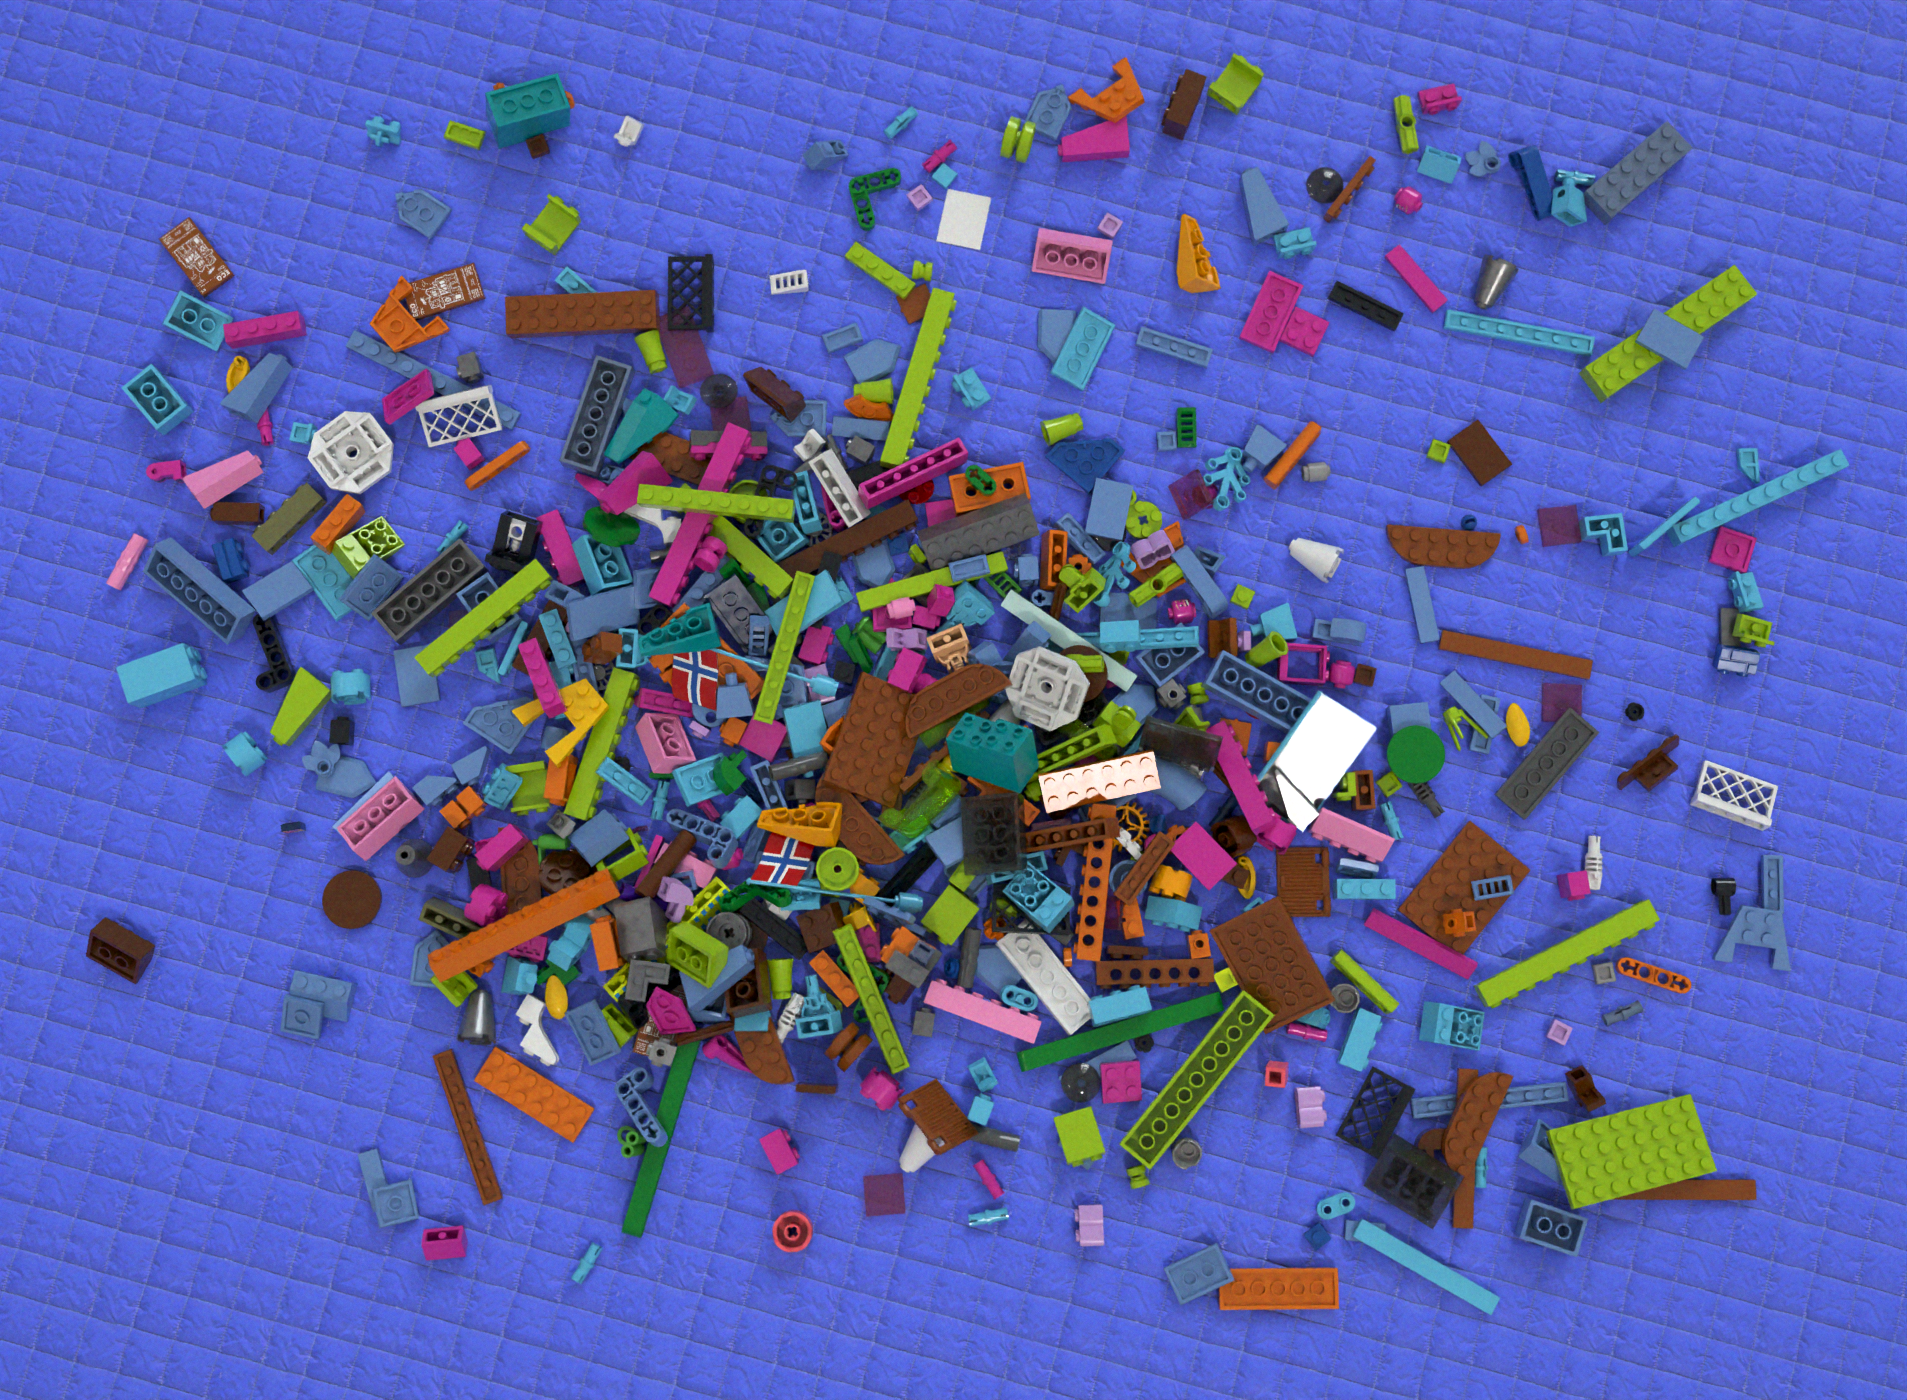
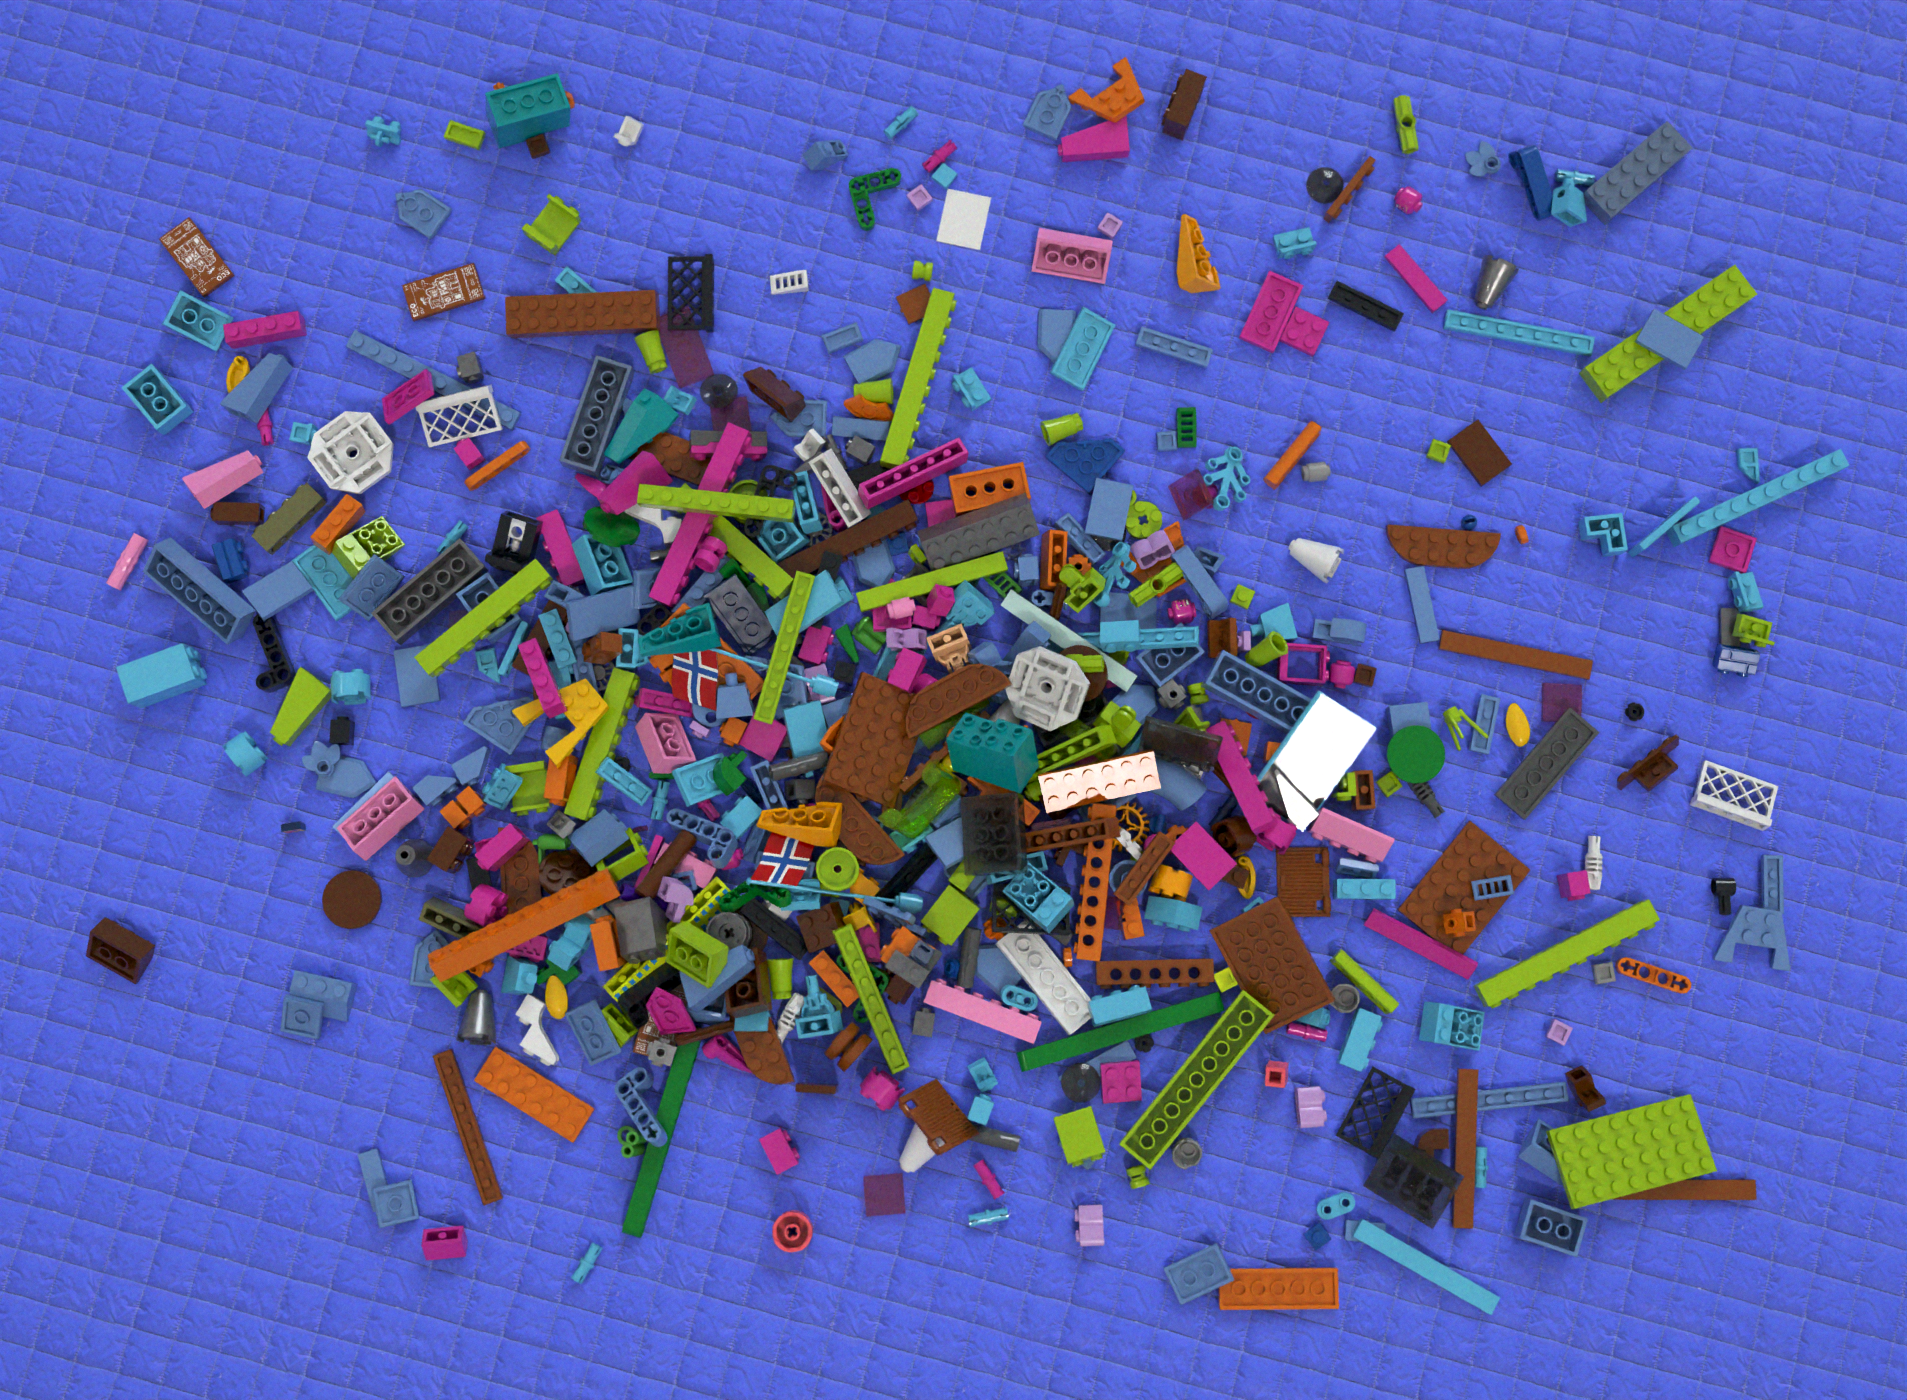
(167, 470): dark pink leg -> none
(396, 324): orange wing -> none
(643, 973): flat silver plate -> none
(758, 623): medium blue slope -> none
(861, 653): green tile -> none
(880, 270): lime plate -> none
(969, 568): medium blue tile -> none
(983, 477): green beam -> none
(1017, 139): lime wheel -> none
(1118, 951): reddish brown plate -> none
(1198, 945): orange brick -> none
(1236, 84): lime panel -> none
(1260, 207): medium blue slope -> none
(1261, 449): medium blue torso -> none
(1391, 820): medium azure pin -> none
(1439, 99): dark pink bracket -> none
(1439, 164): medium azure panel -> none
(1473, 704): medium blue tile -> none
(1473, 1120): dark orange plate -> none
(1559, 526): clear pink tile -> none
(1622, 1013): sand blue pin -> none

